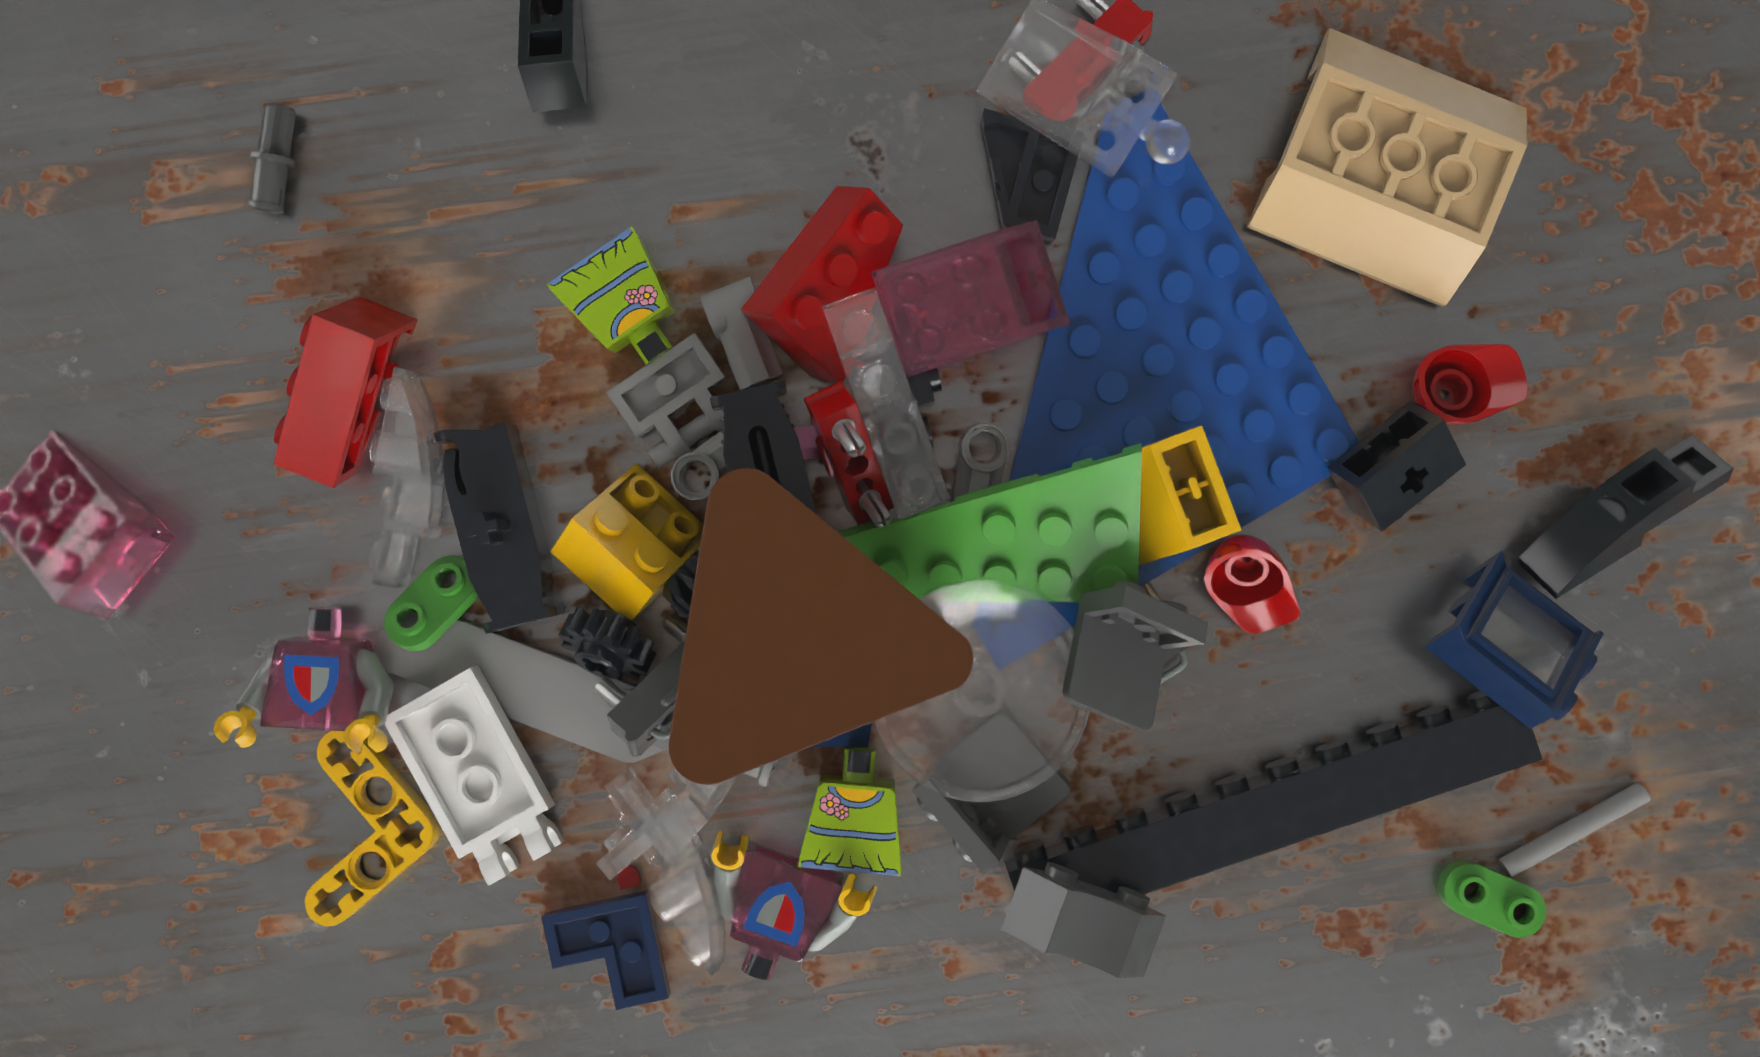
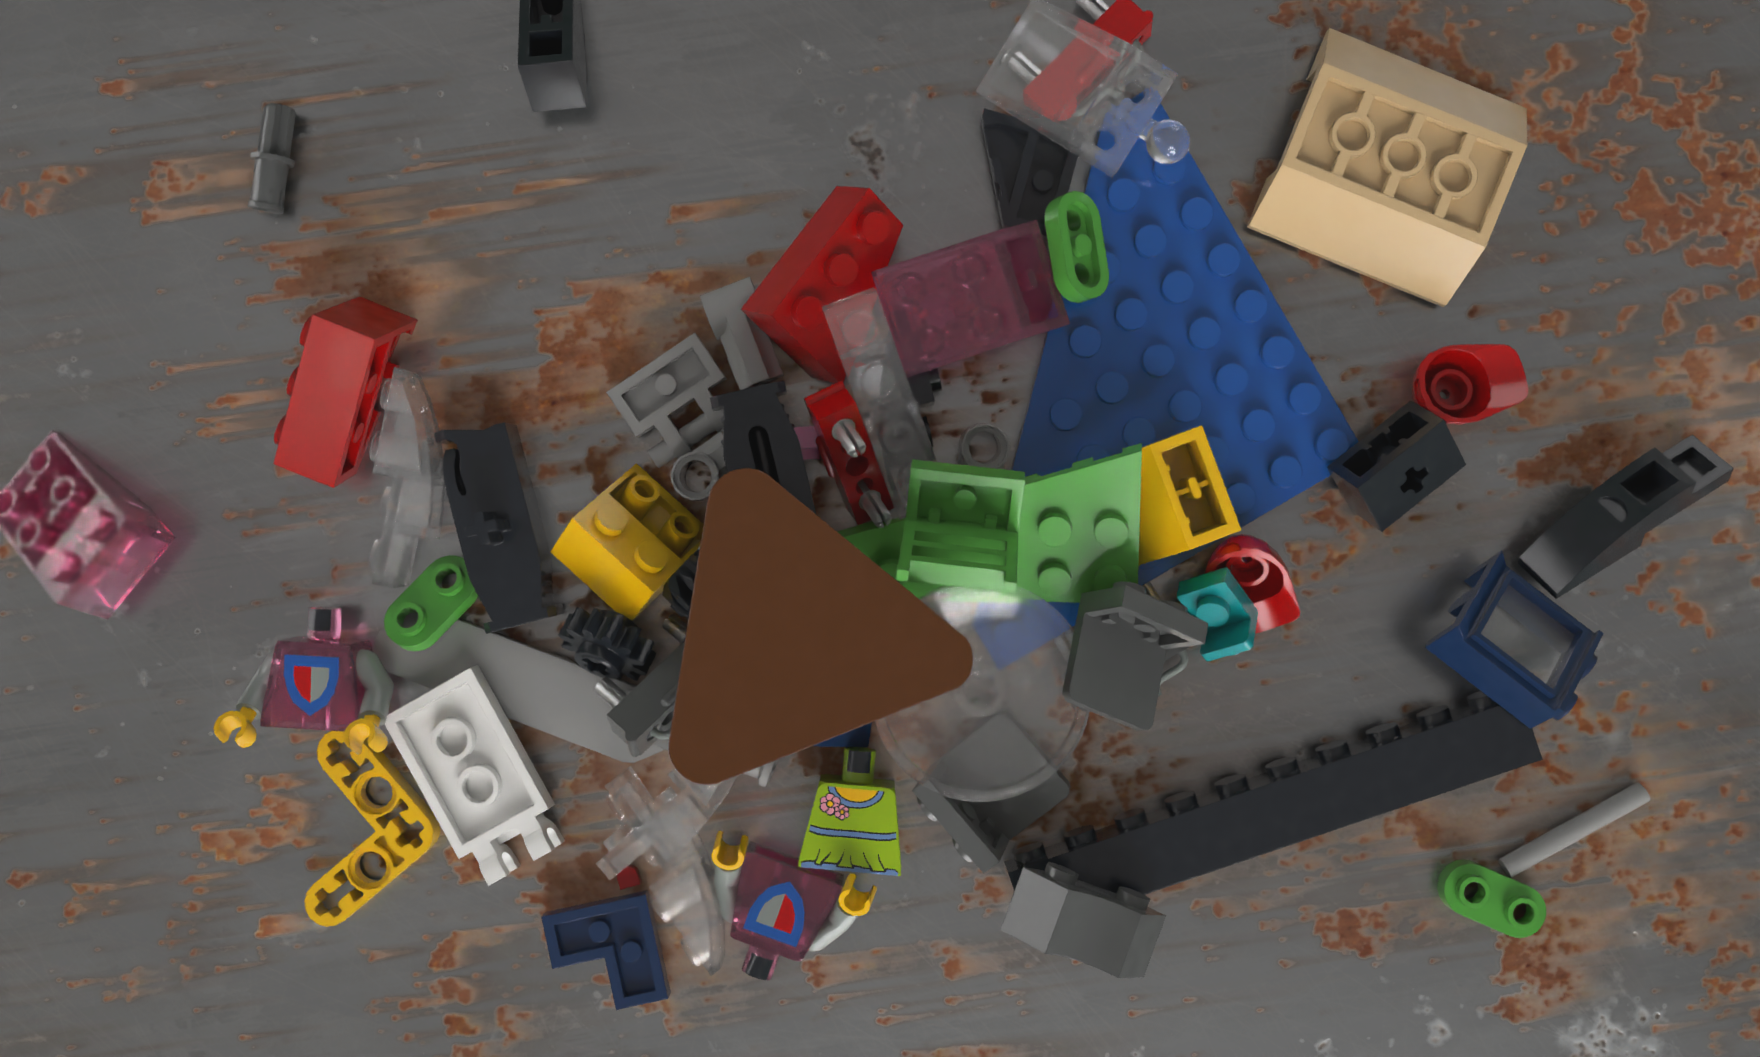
(619, 296): lime torso -> none
(962, 526): none -> bright green plate
(1076, 247): none -> bright green plate
(1226, 609): none -> teal bracket

